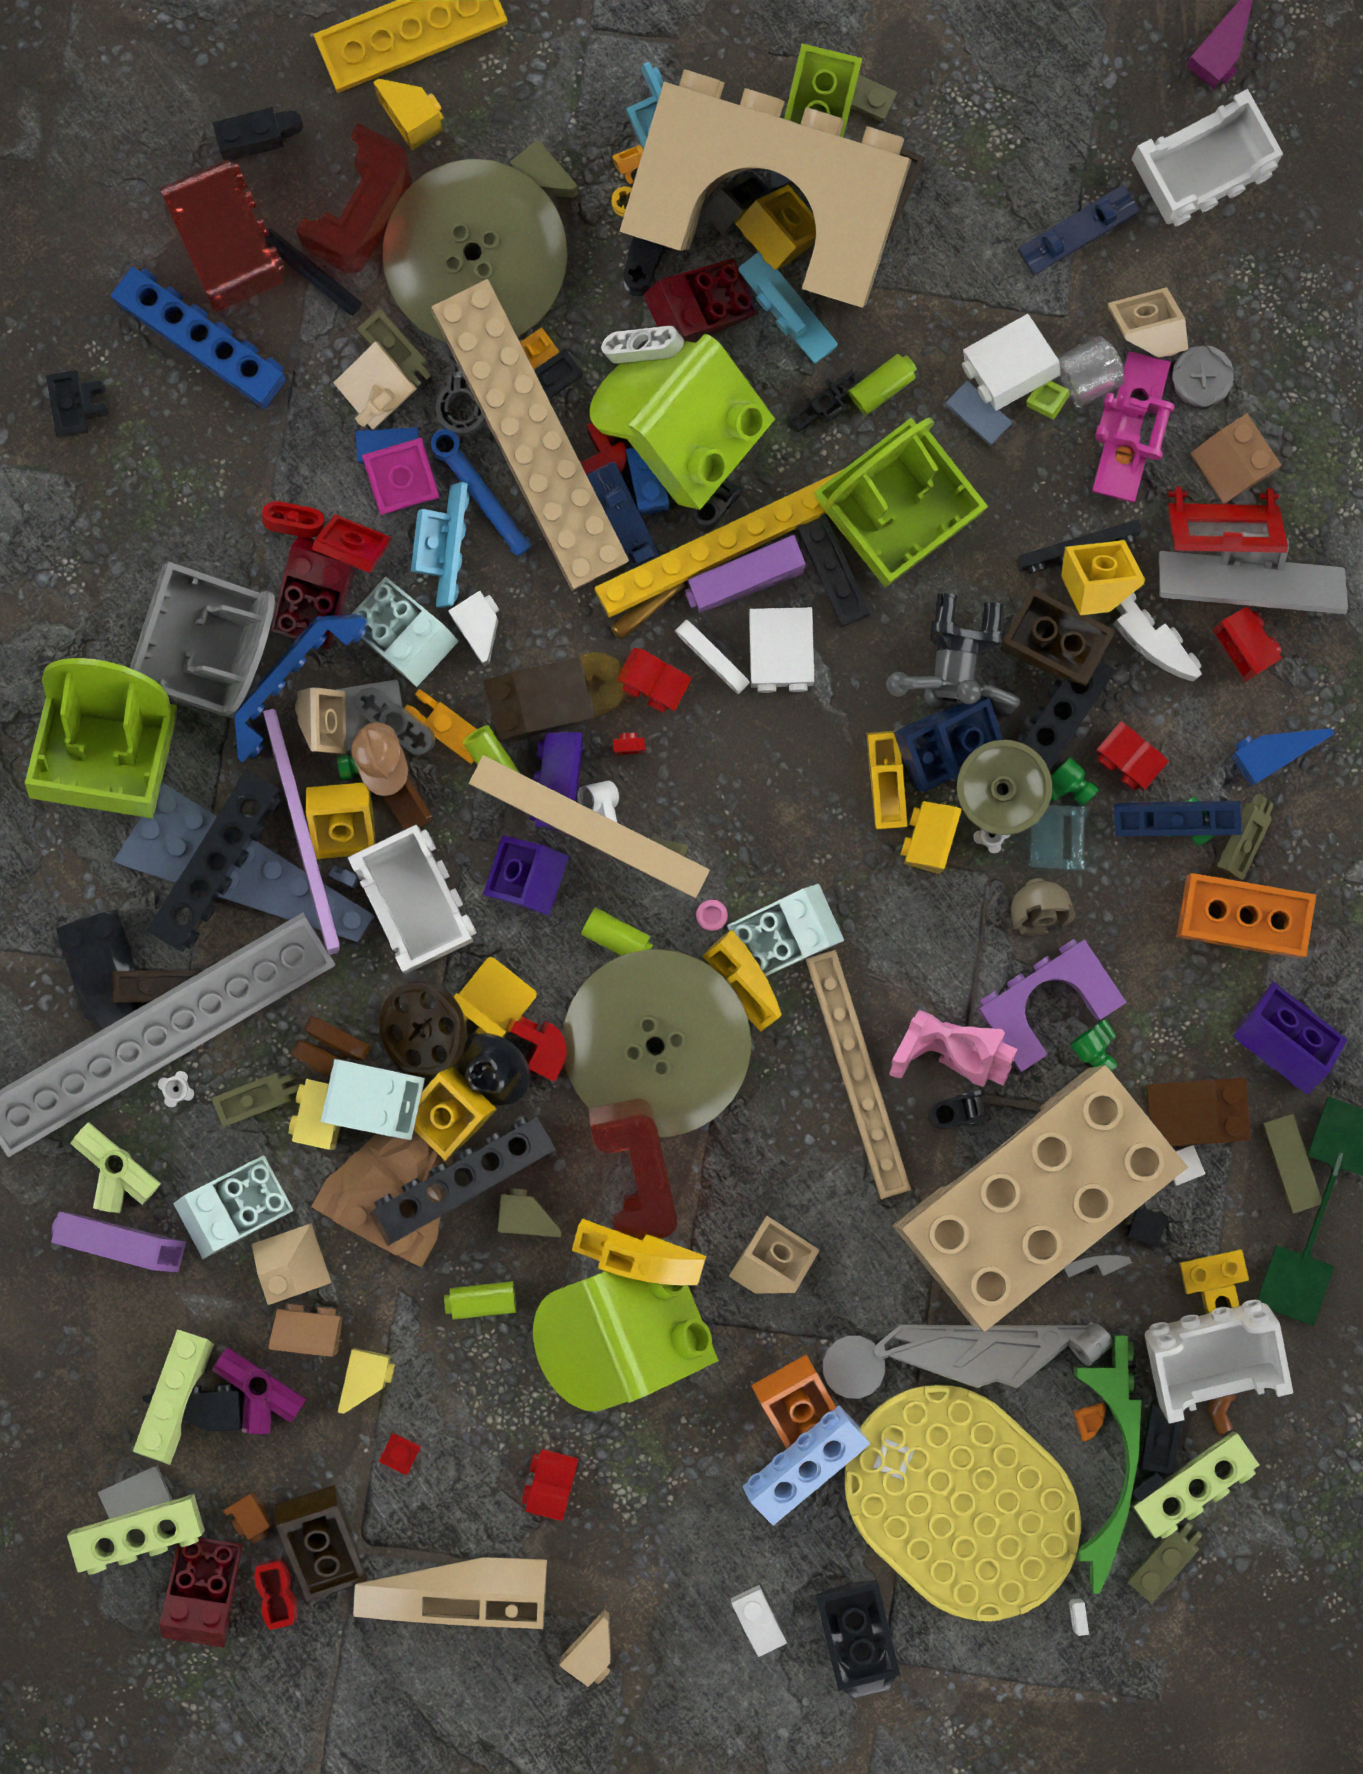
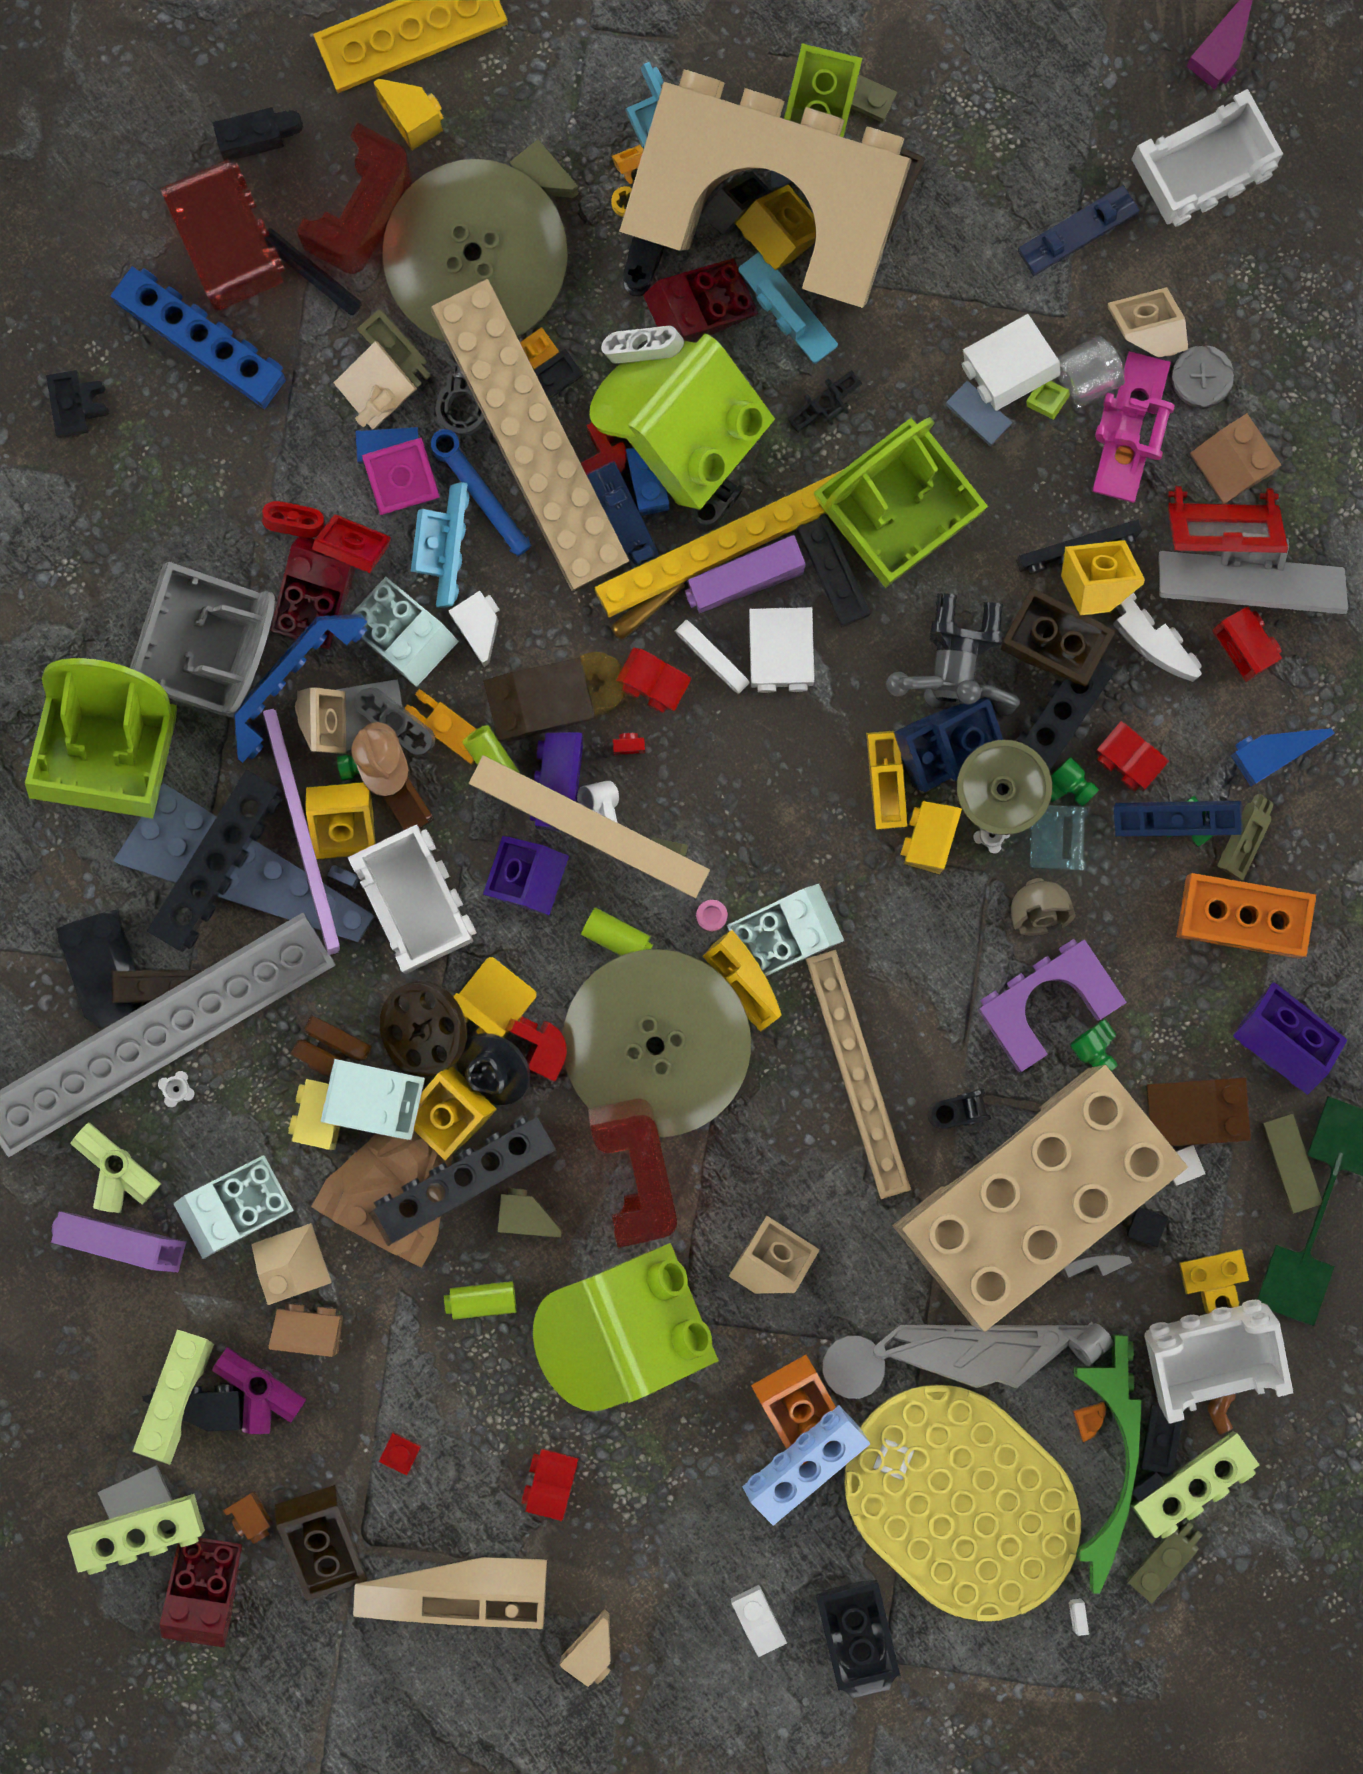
(254, 1098): olive hinge -> none
(273, 1585): red brick -> none
(364, 1377): light yellow slope -> none
(636, 1259): yellow slope -> none
(882, 383): lime brick -> none
(967, 1050): bright pink hips -> none

